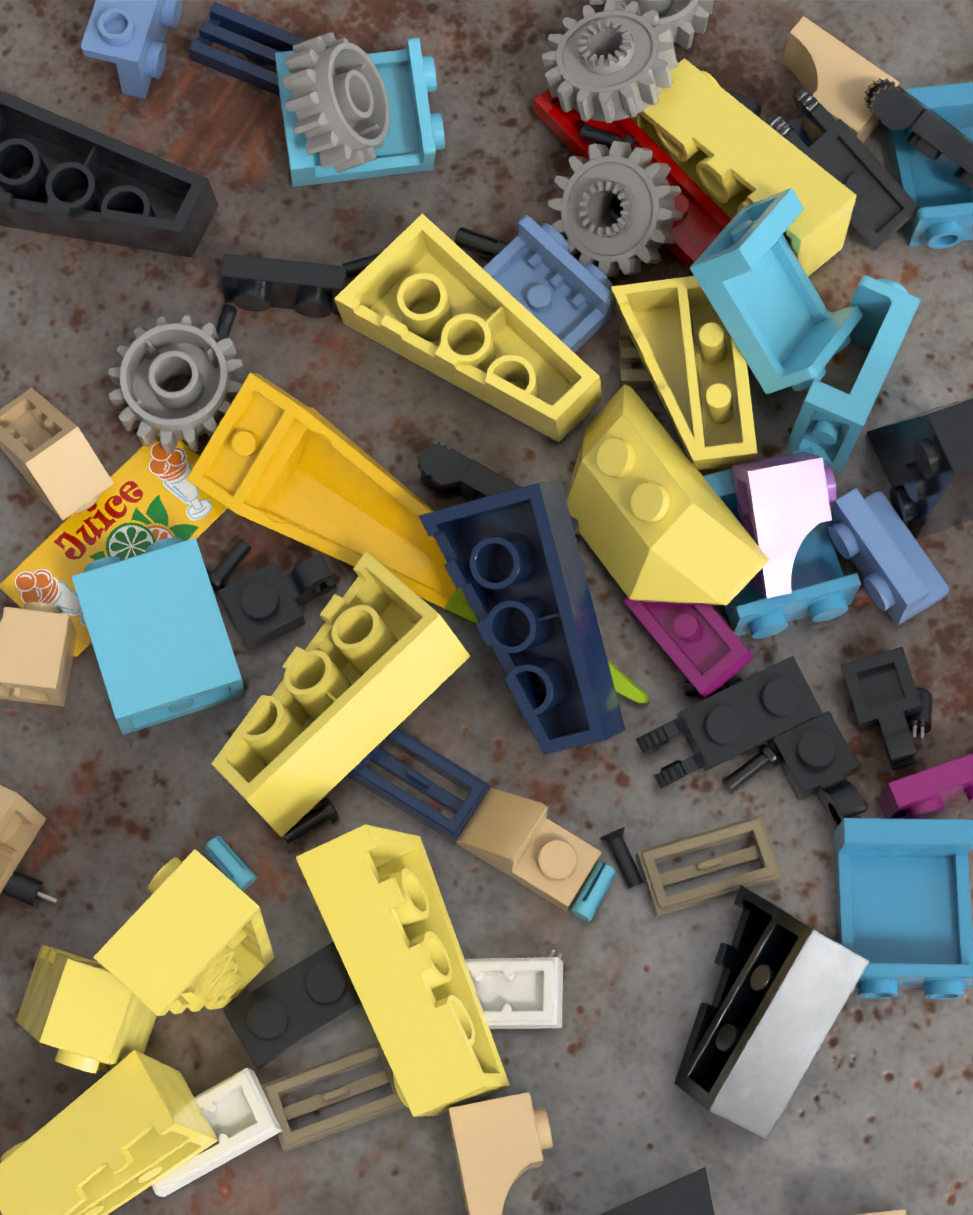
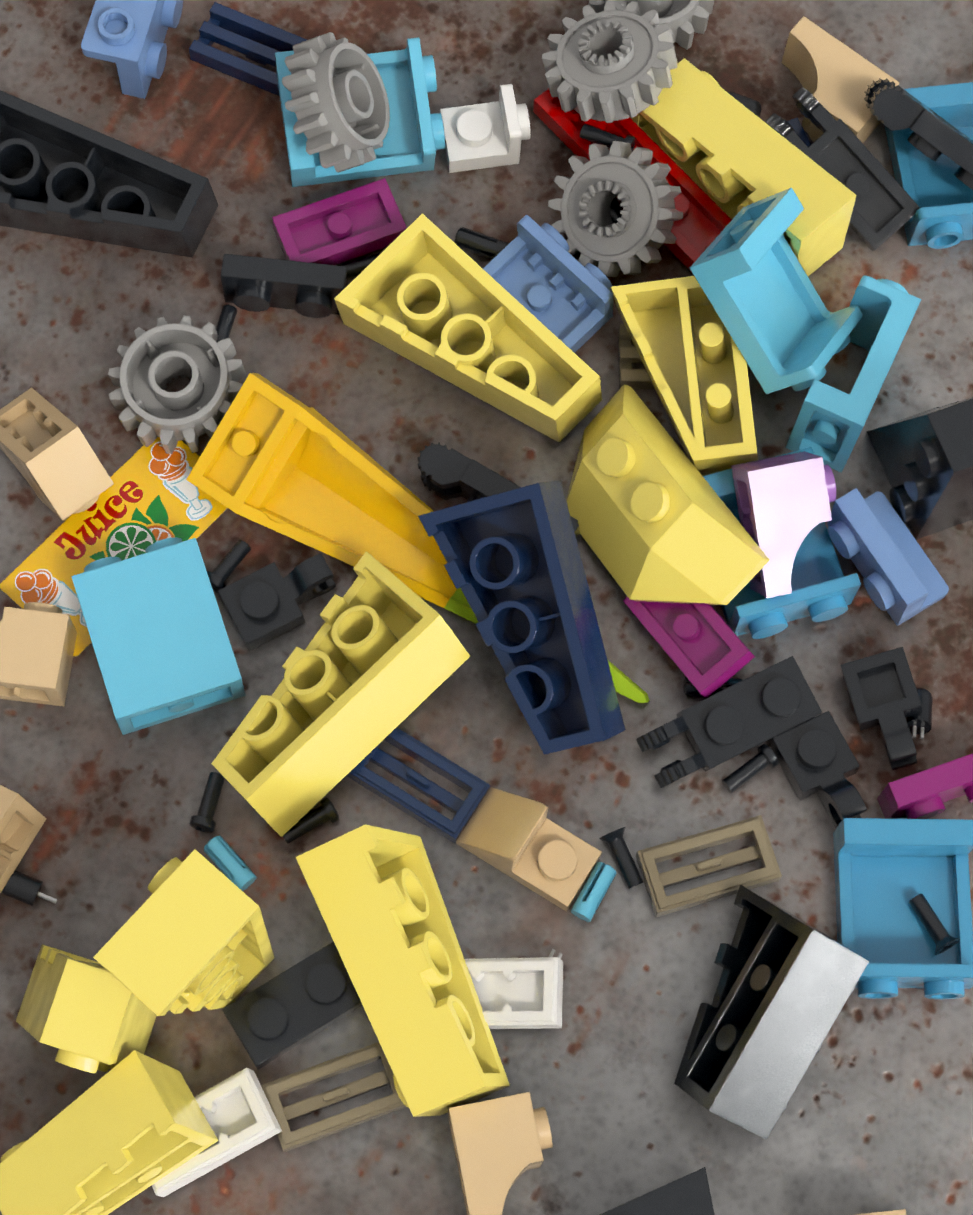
(204, 819): none -> black piece
(340, 226): none -> magenta plate
(485, 133): none -> white bracket
(932, 924): none -> black piece

